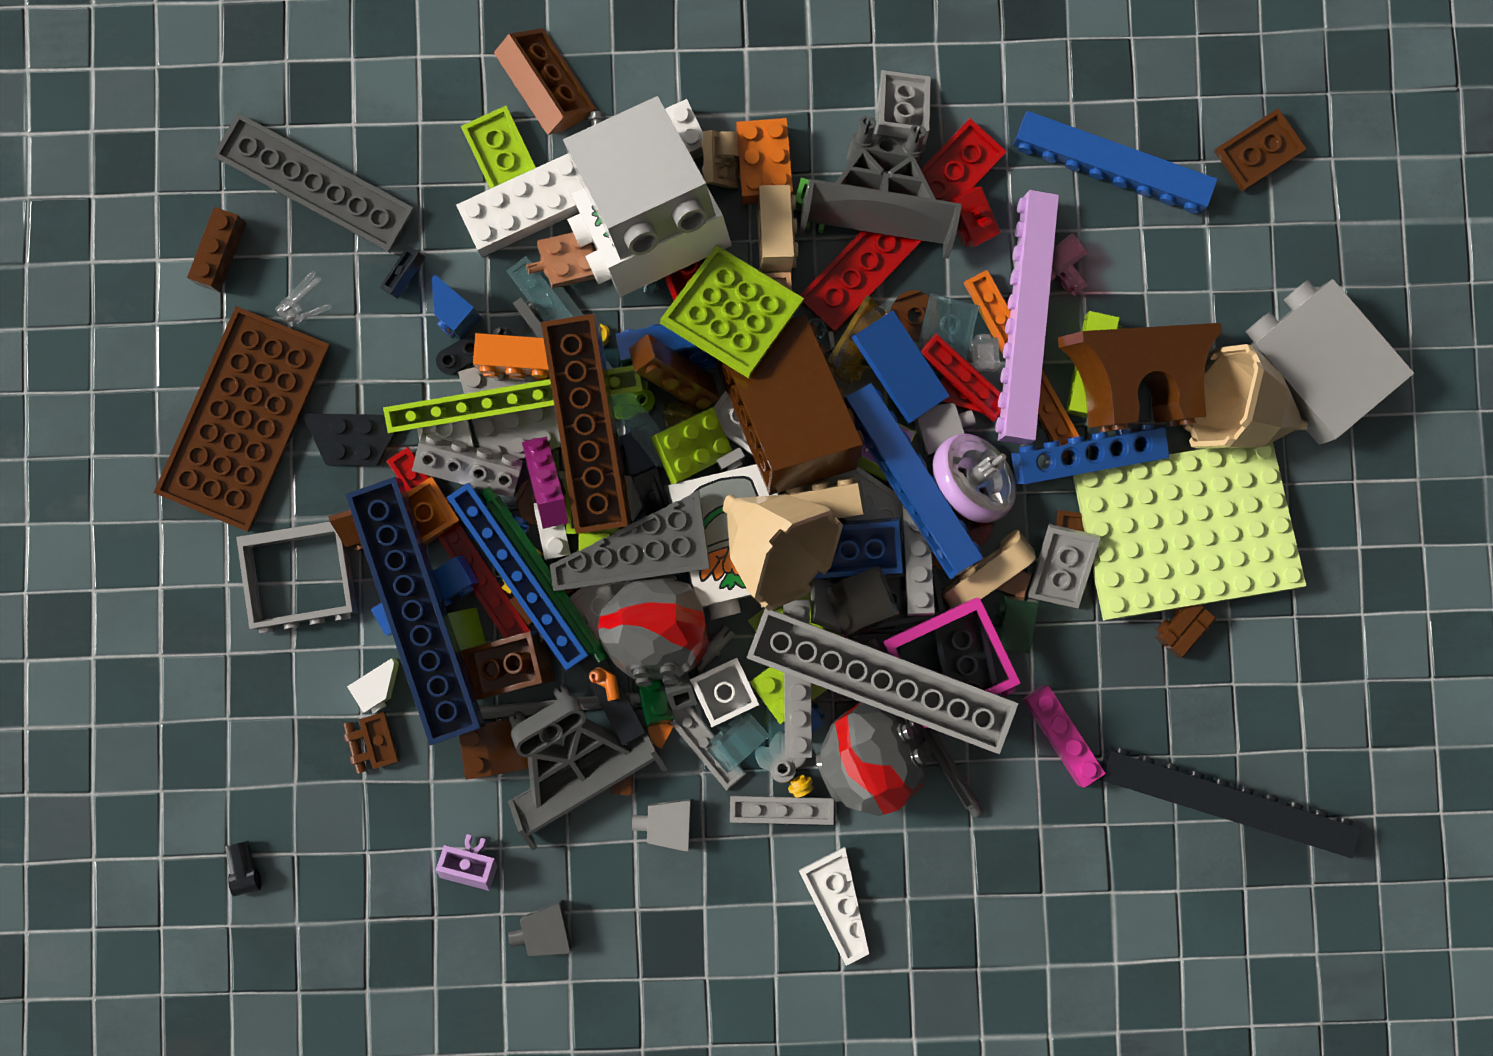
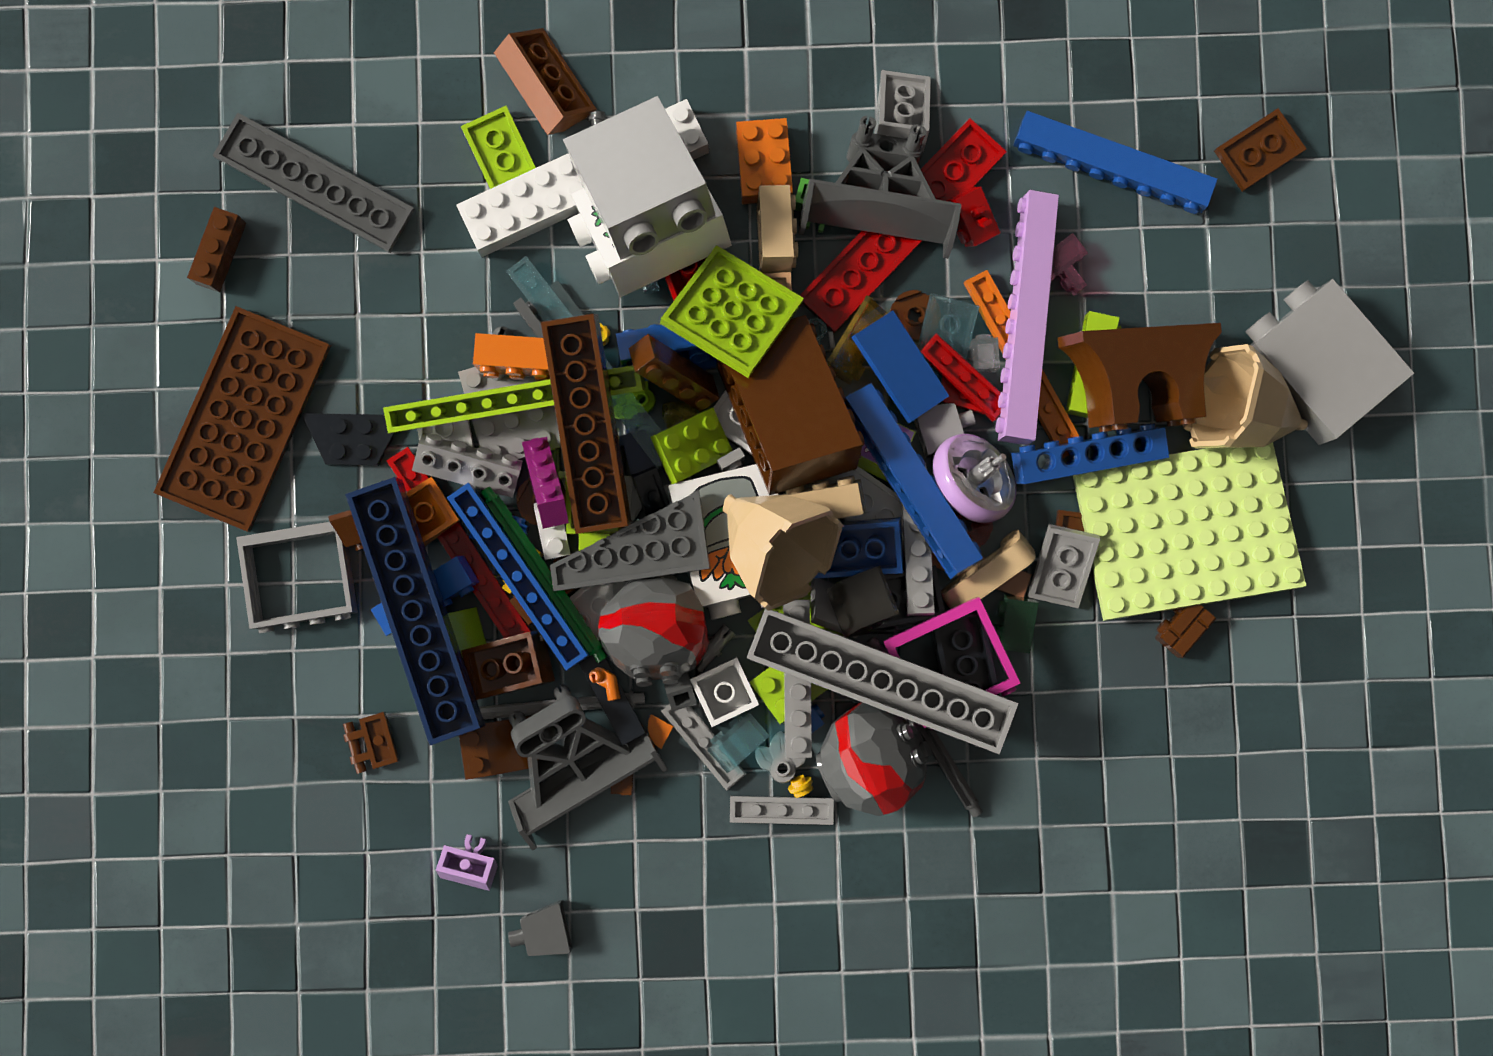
(243, 875): black piece -> none
(290, 308): clear plant -> none
(375, 687): white slope -> none
(402, 272): black plate -> none
(453, 311): blue slope -> none
(460, 356): black plate -> none
(563, 260): nougat plate -> none
(655, 703): dark green plate -> none
(666, 824): light grey torso -> none
(720, 158): tan plate -> none
(835, 898): white wing -> none
(1063, 736): dark pink brick -> none
(1230, 804): black brick -> none

